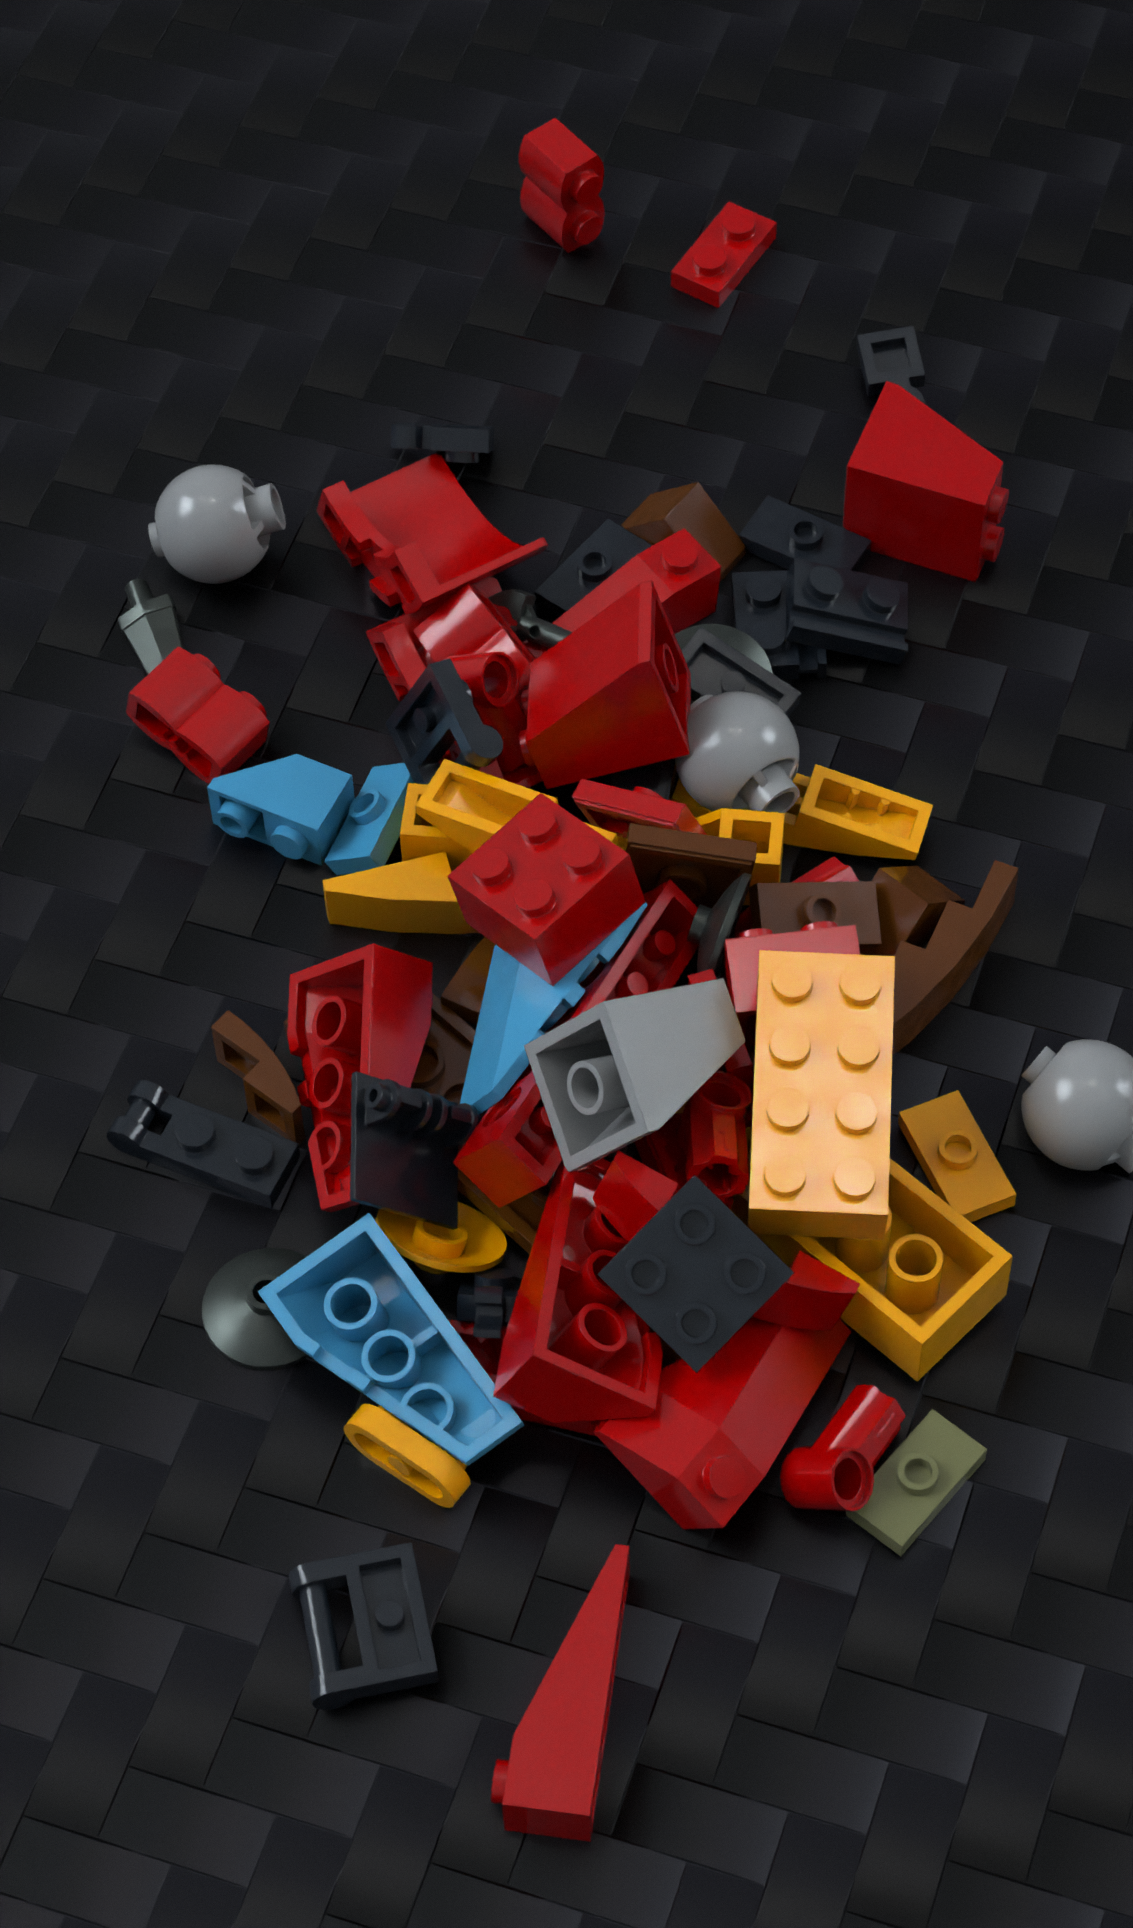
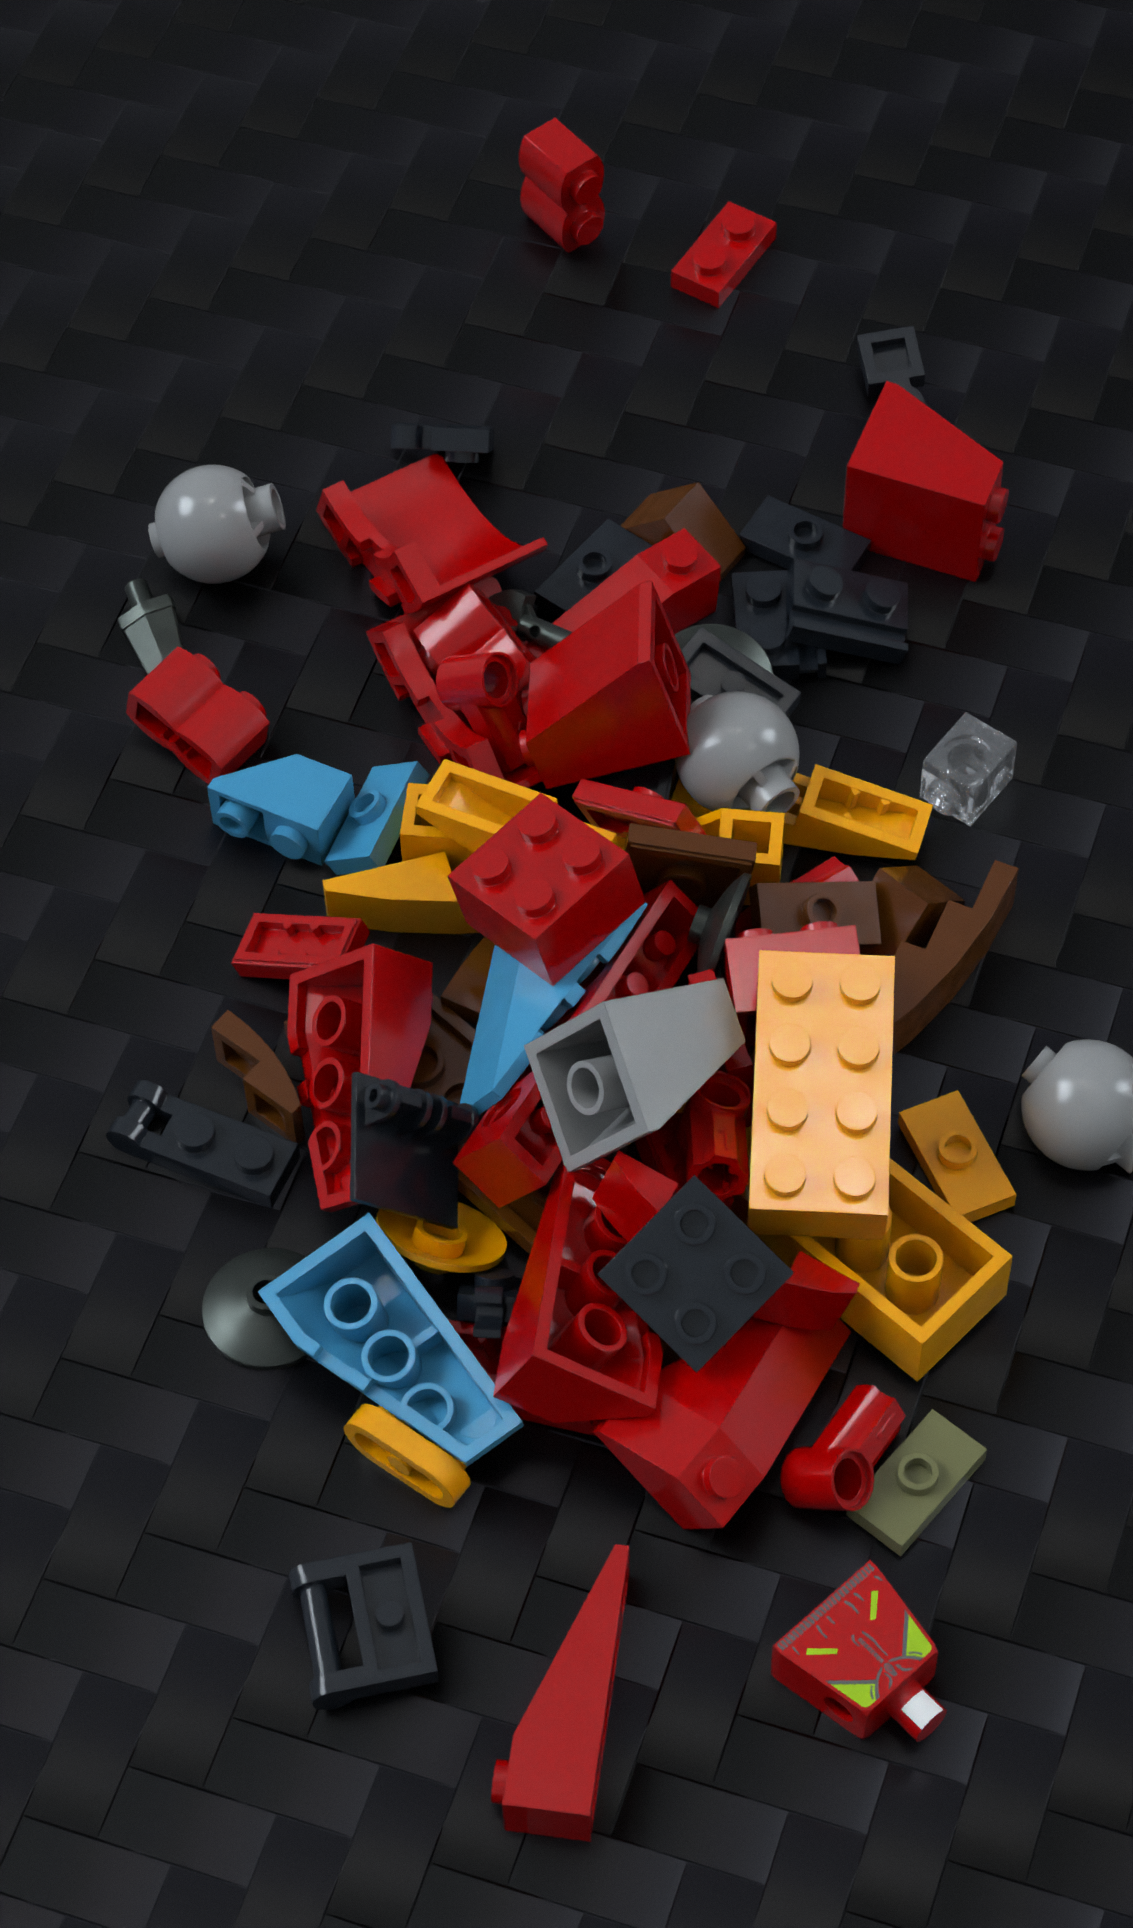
(290, 943): none -> red plate
(434, 717): black plate -> none
(862, 1659): none -> red torso
(969, 749): none -> clear brick

